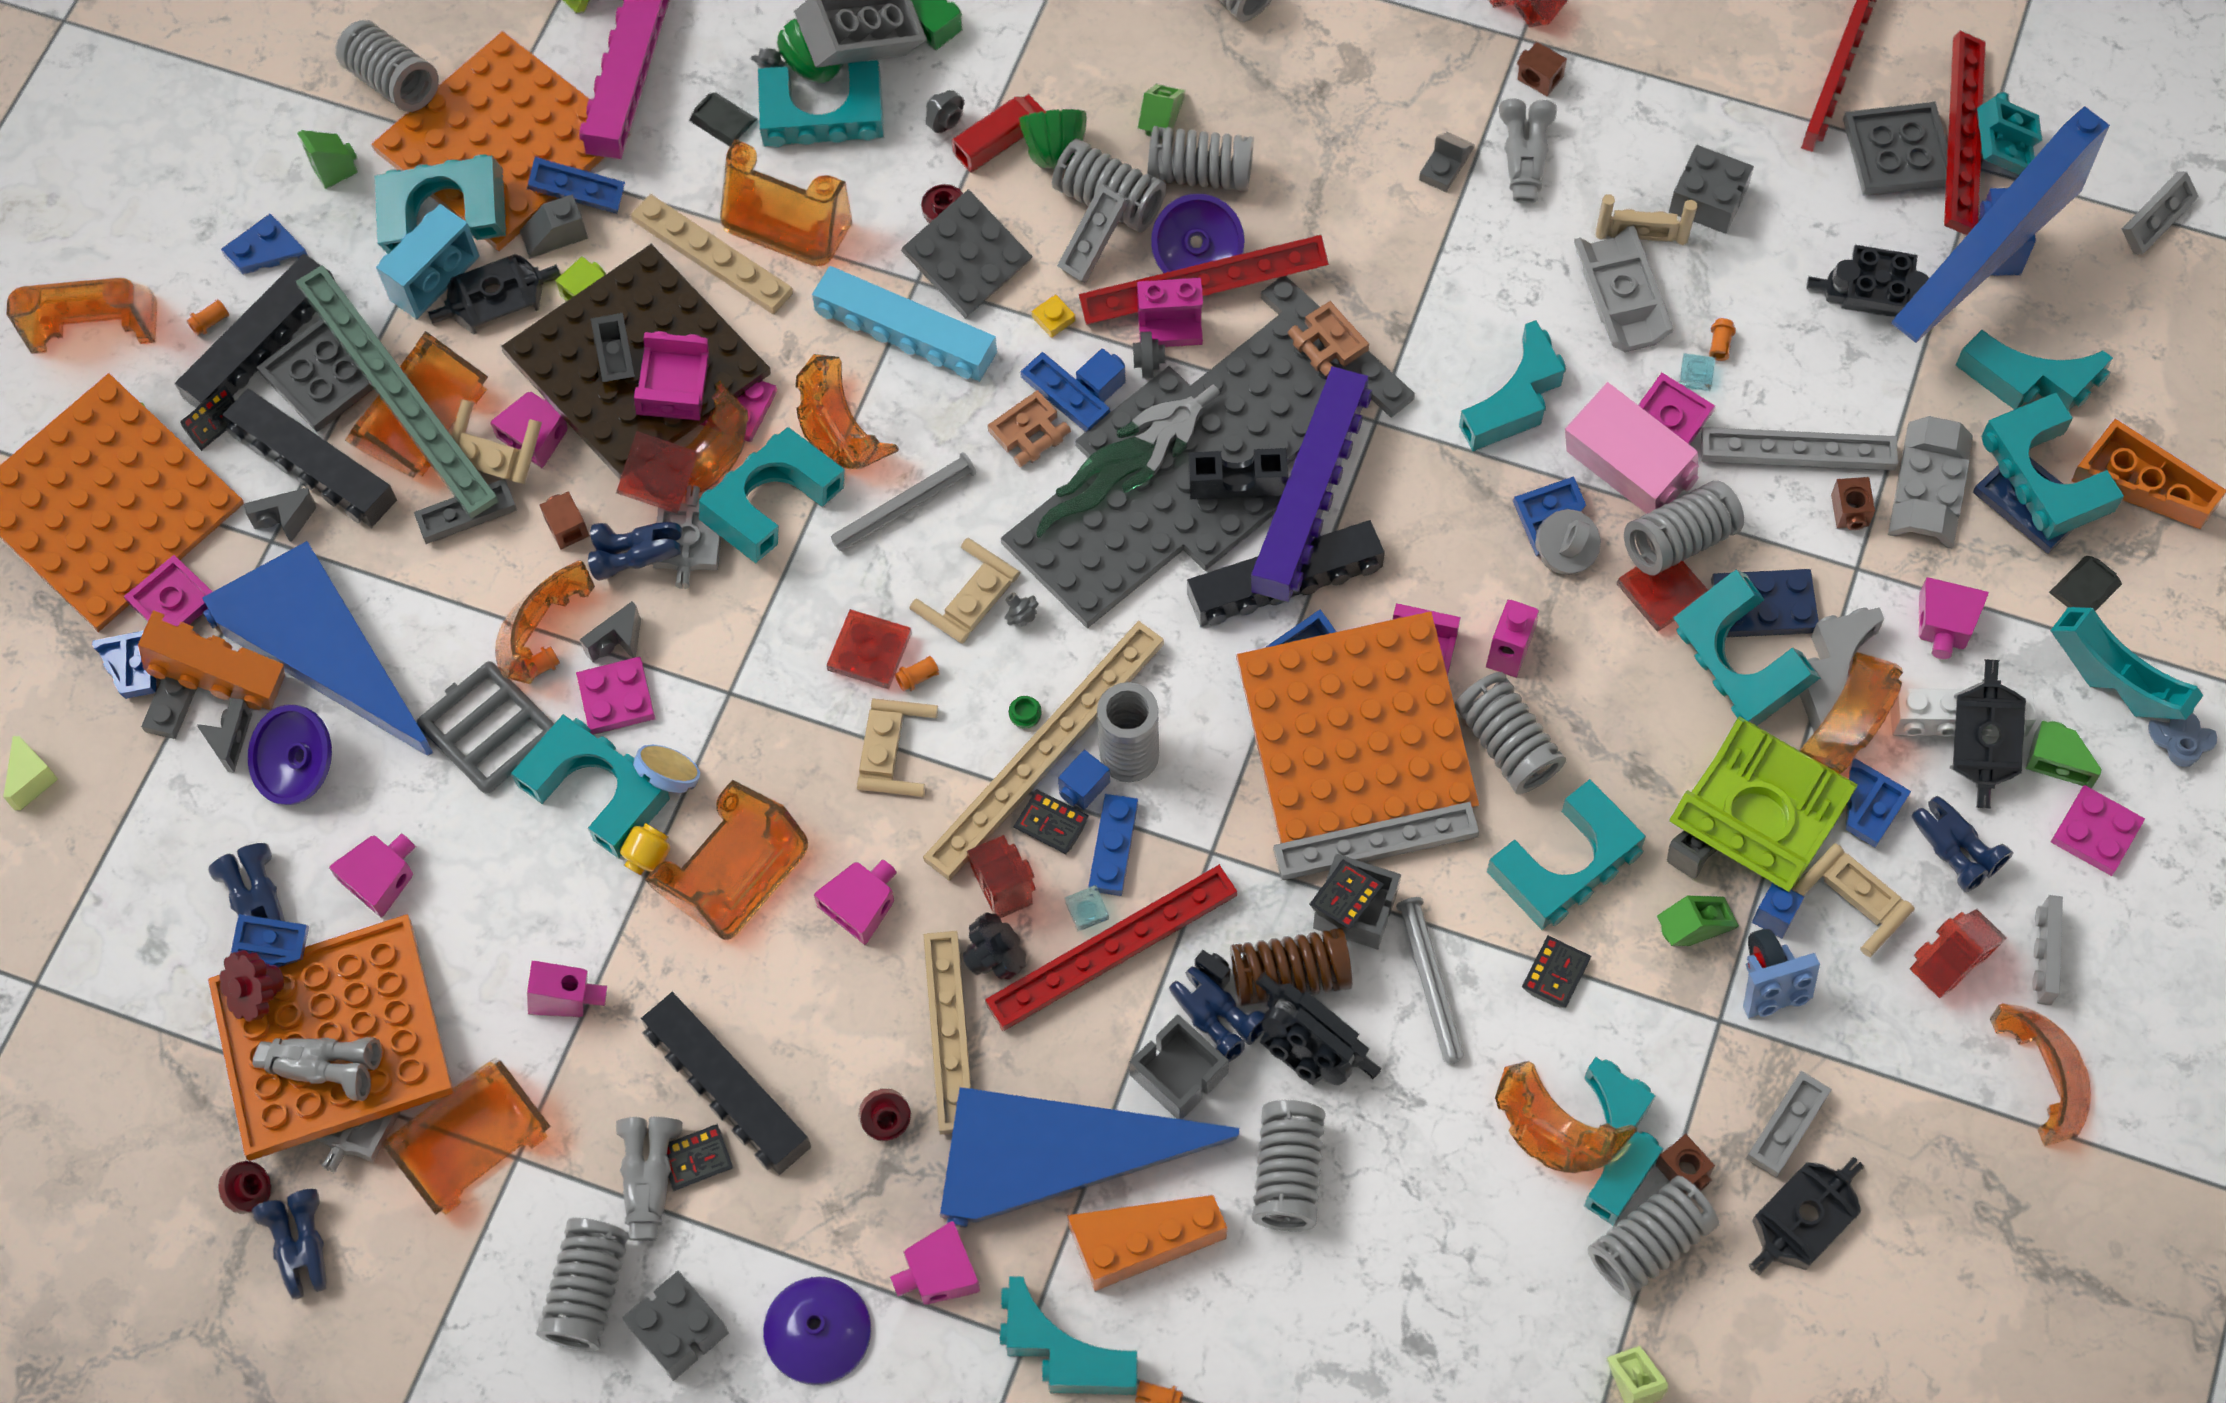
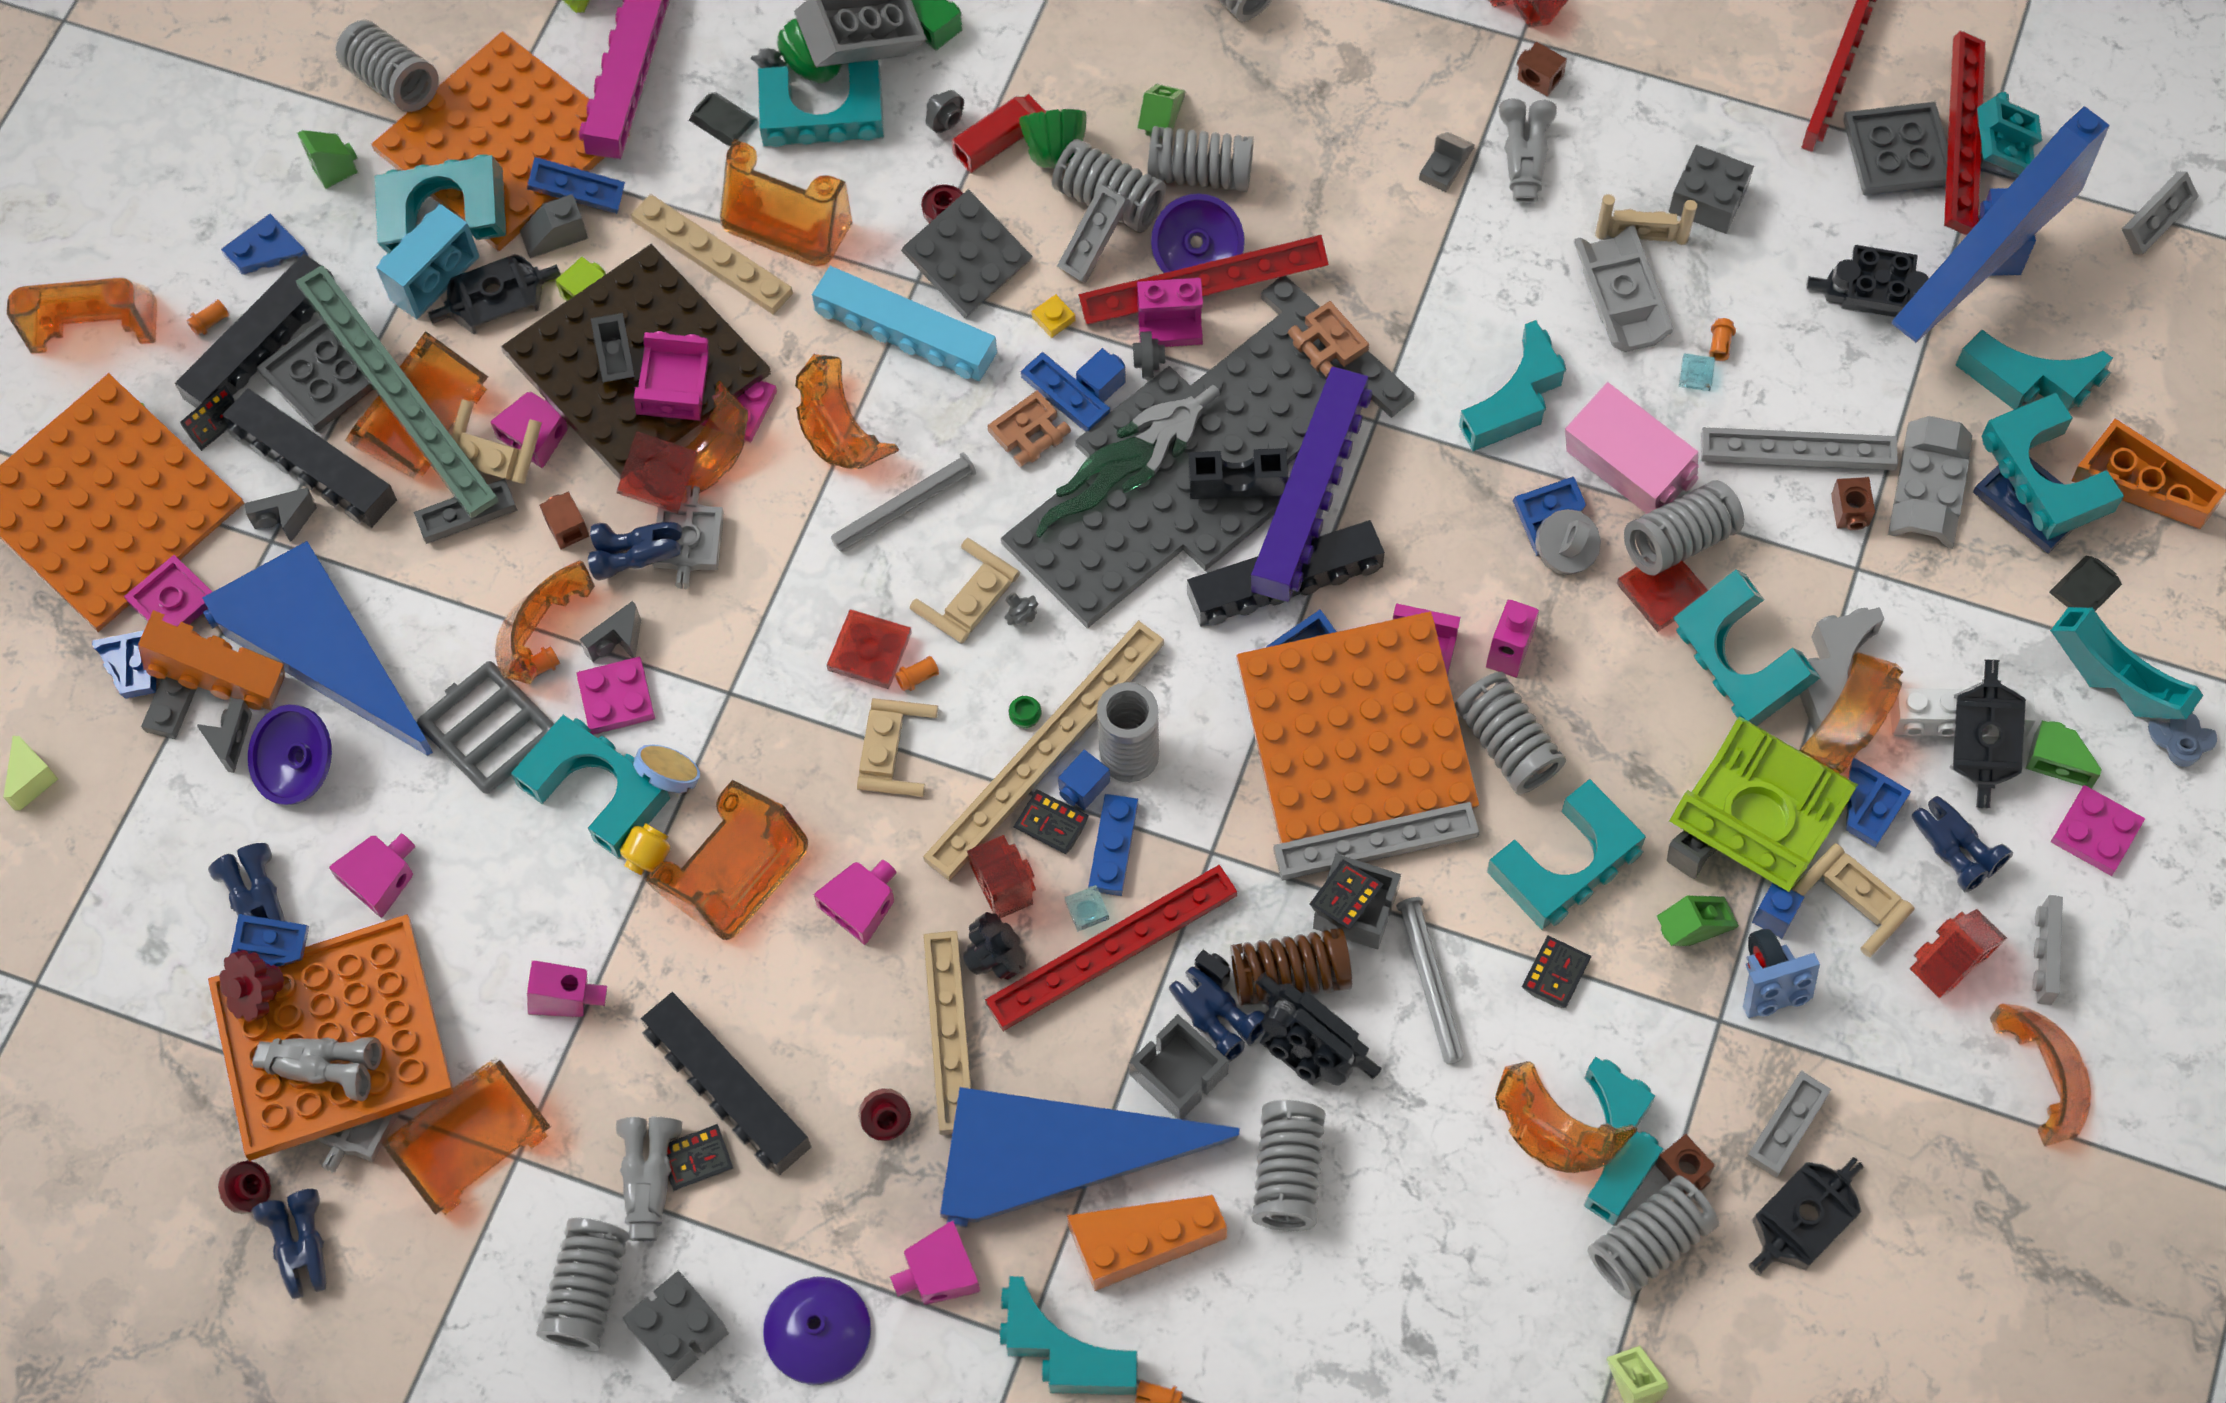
(783, 459): teal arch -> none
(1677, 407): dark pink plate -> none
(1786, 607): dark blue plate -> none
(1948, 615): dark pink torso -> none

